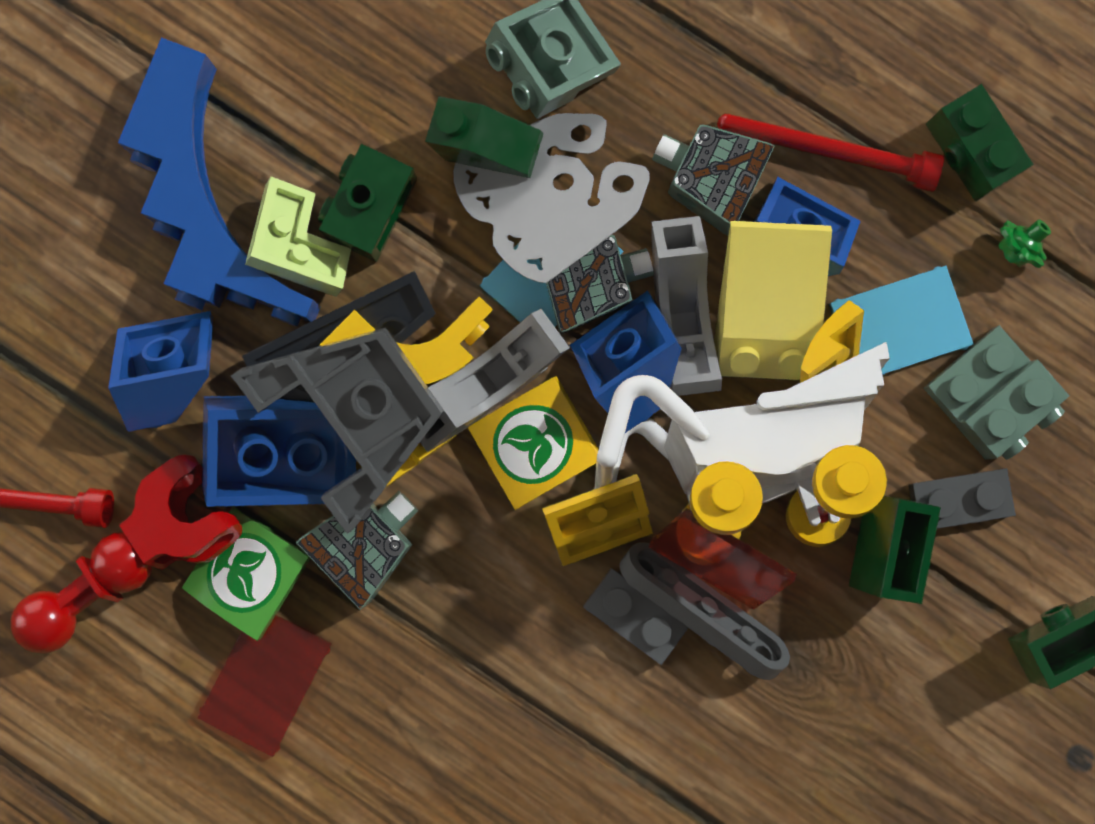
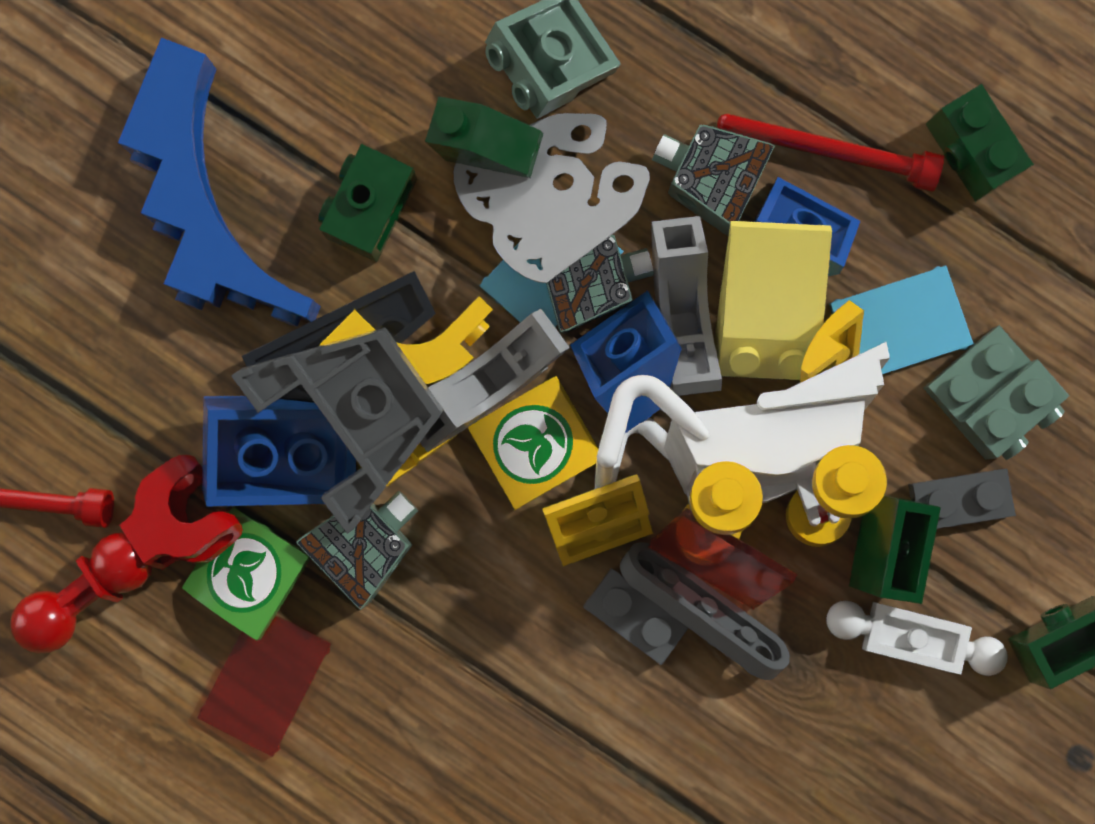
(160, 369): blue slope -> none
(284, 246): yellowish green plate -> none
(917, 638): none -> white plate
(1024, 243): green plant -> none

